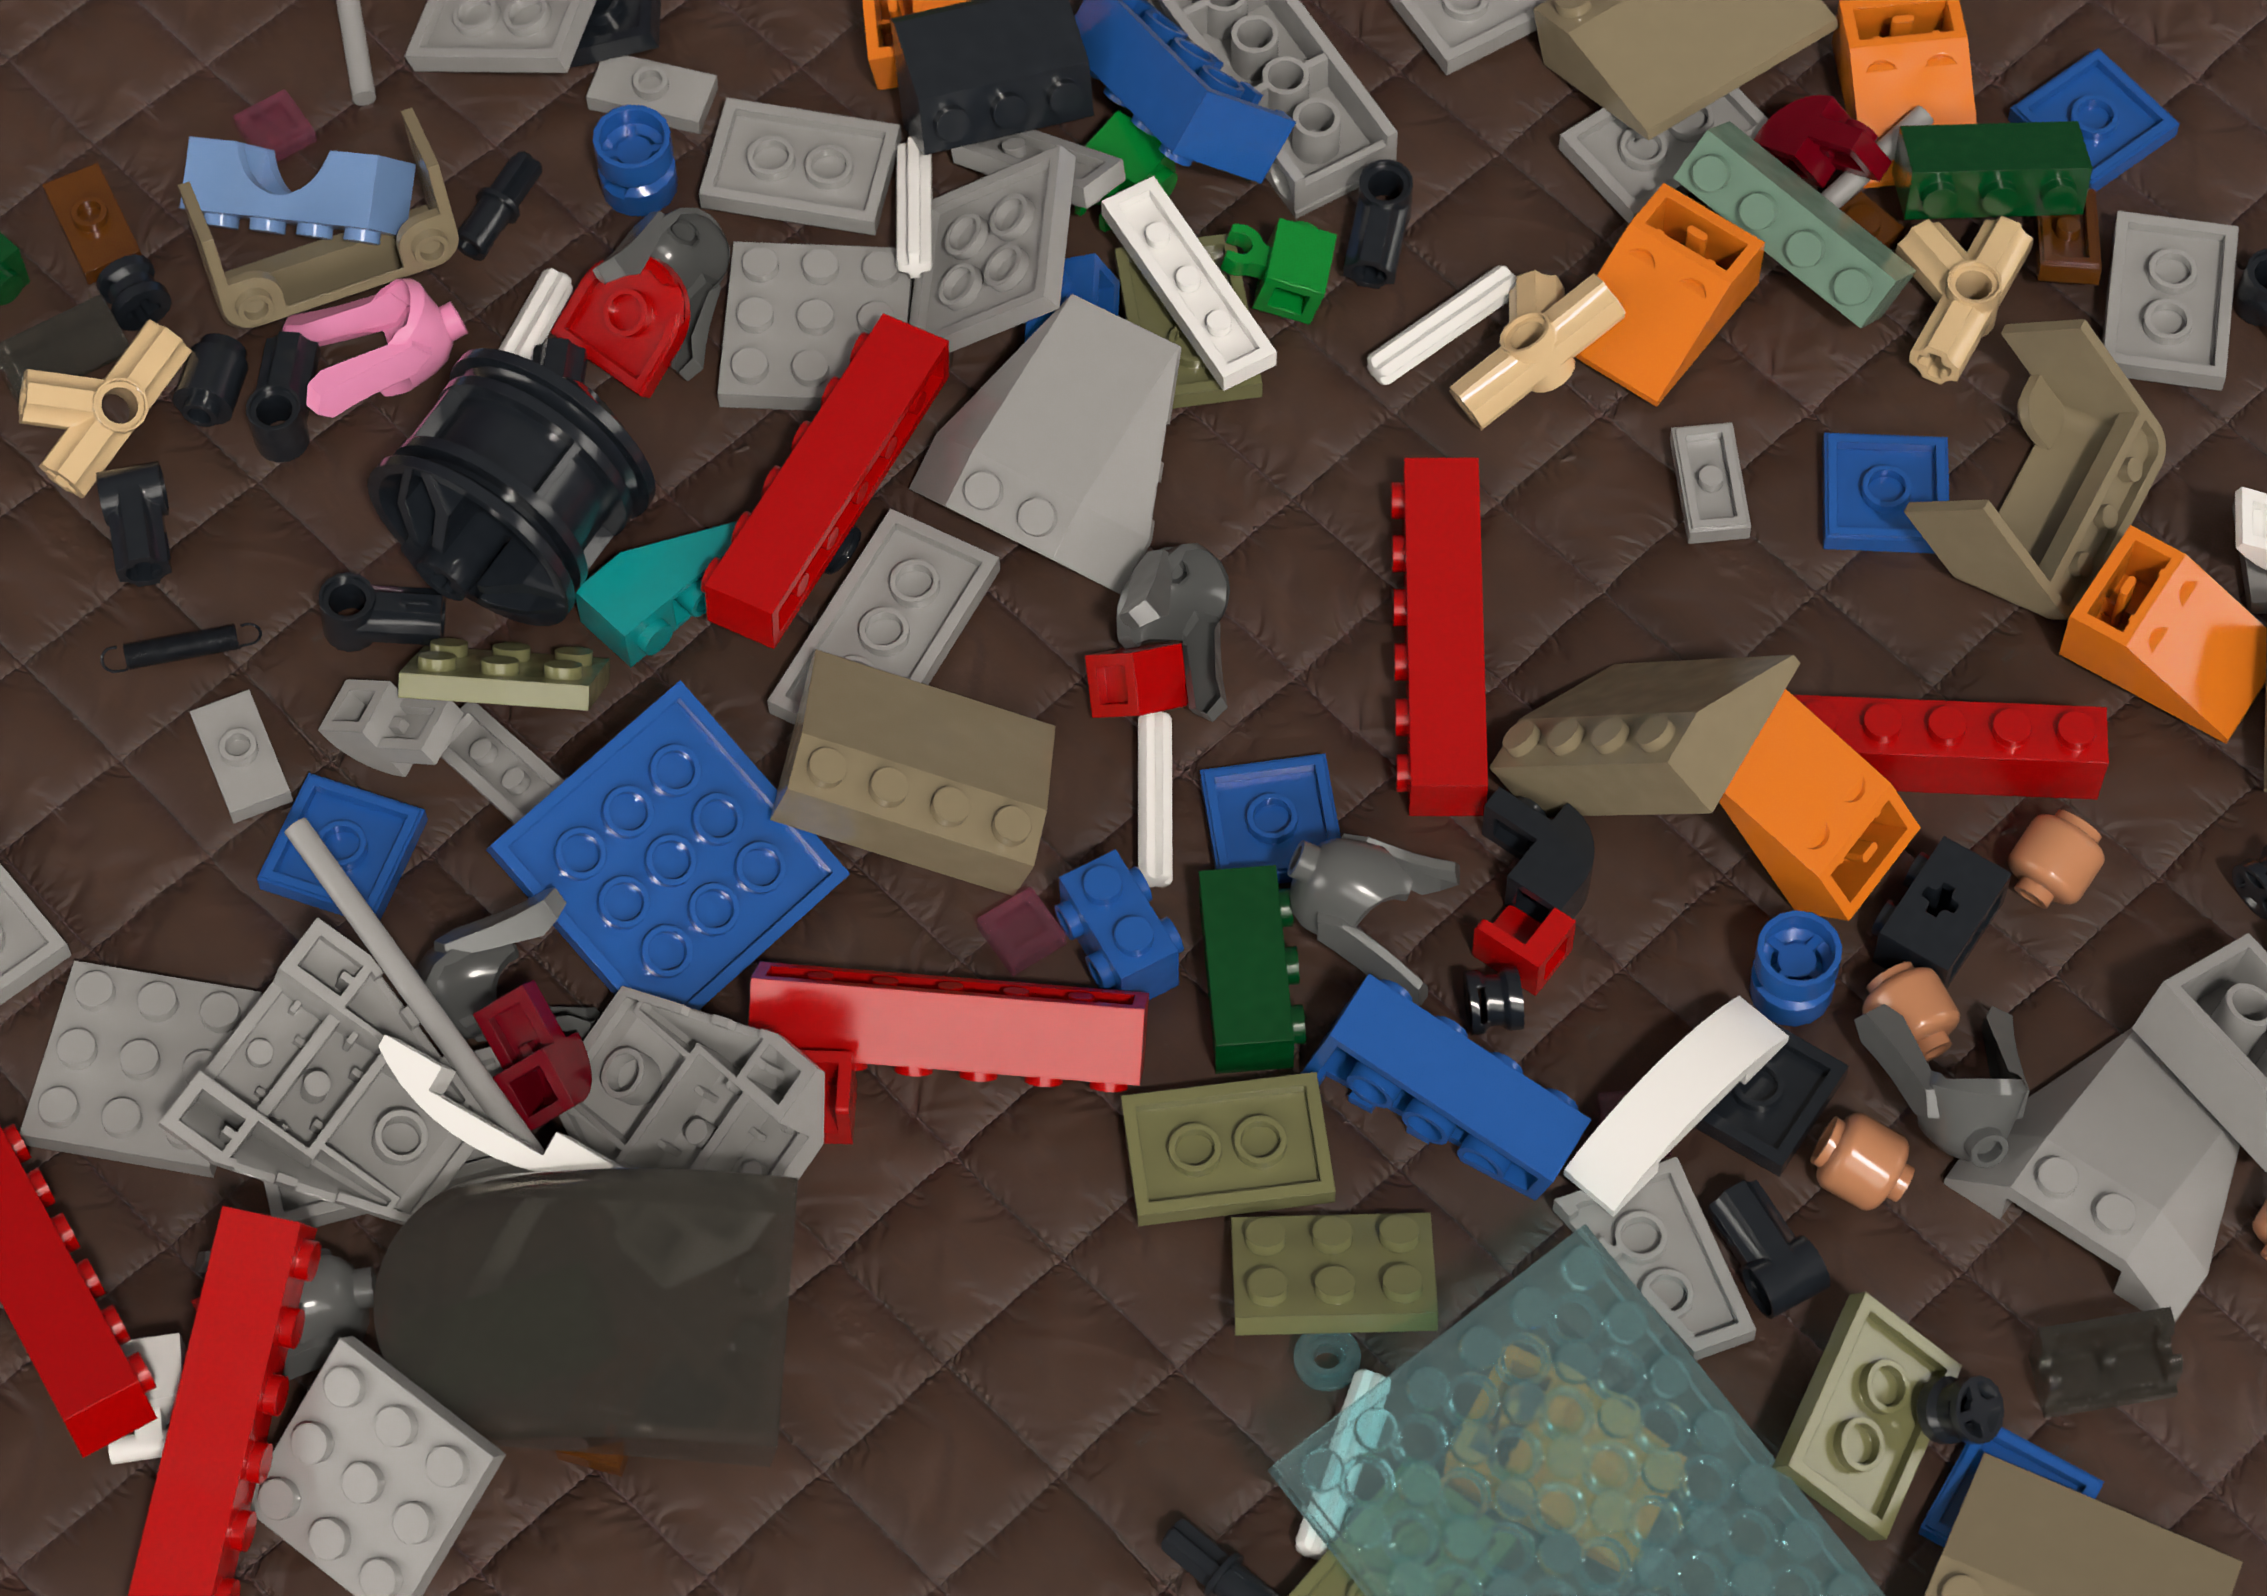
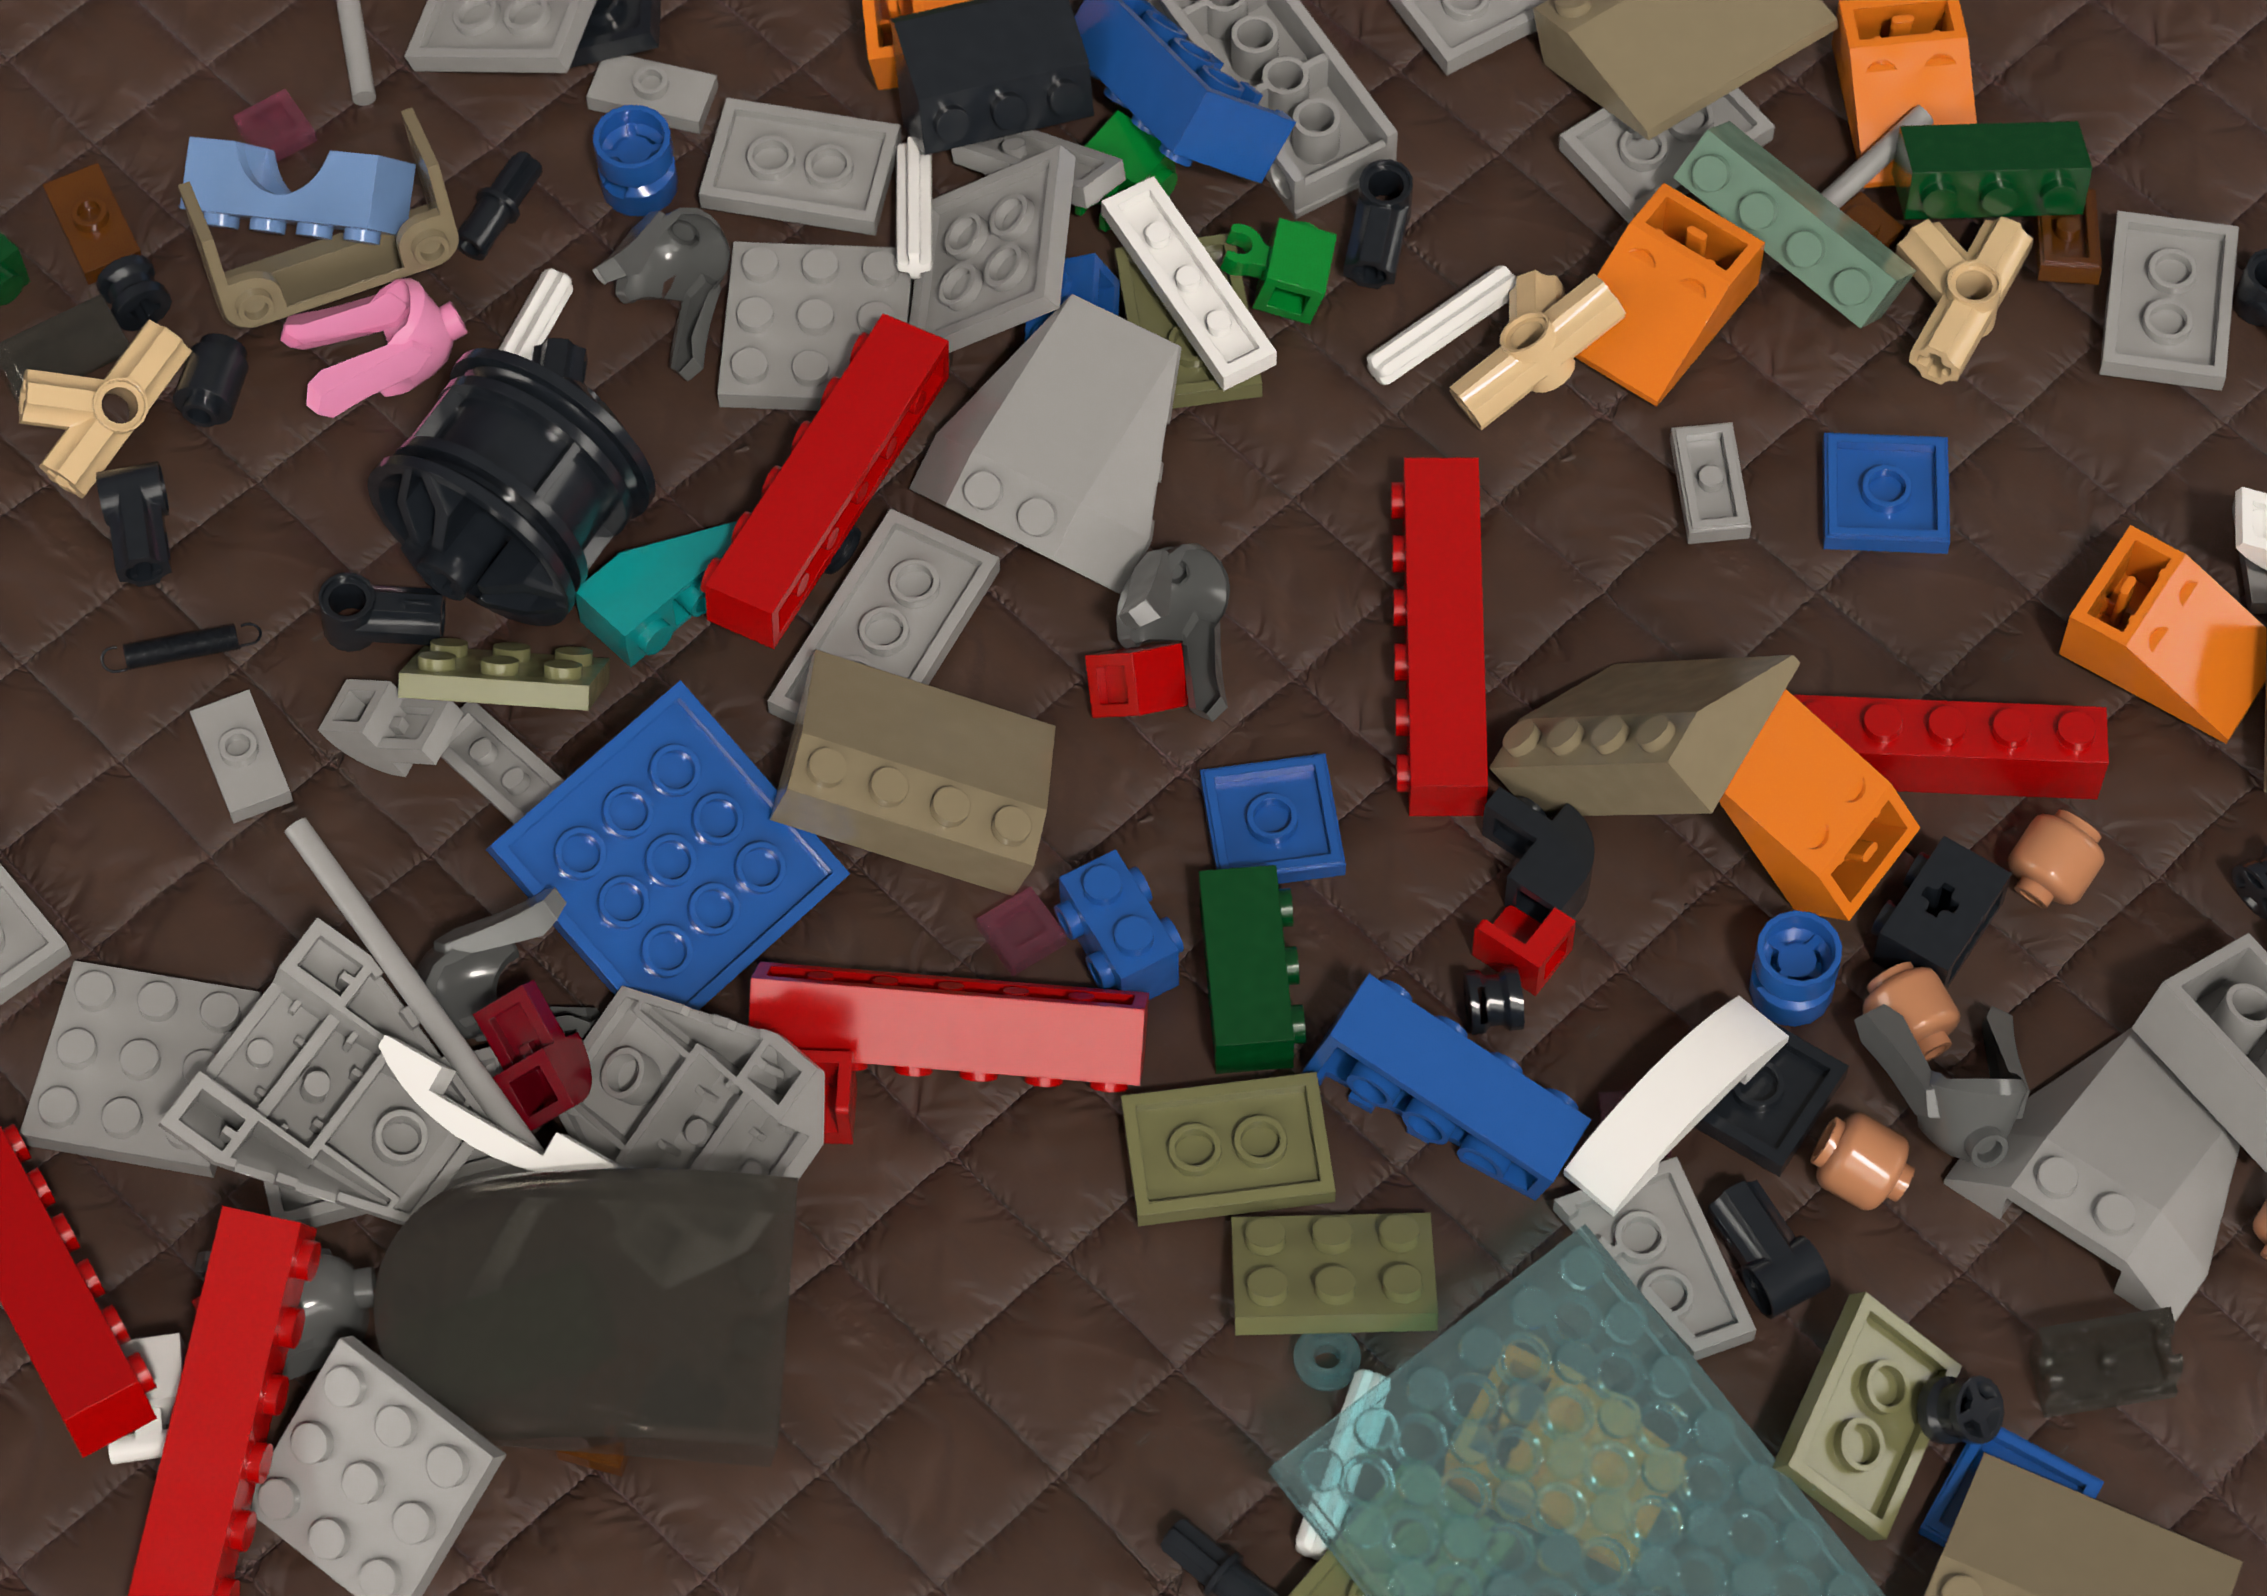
(281, 395): black piece -> none
(363, 832): blue tile -> none
(629, 323): red tile -> none
(1155, 798): white axle -> none
(1347, 879): dark grey piece -> none
(1818, 137): dark red brick -> none
(2077, 488): dark tan windscreen -> none
(2113, 111): blue tile -> none

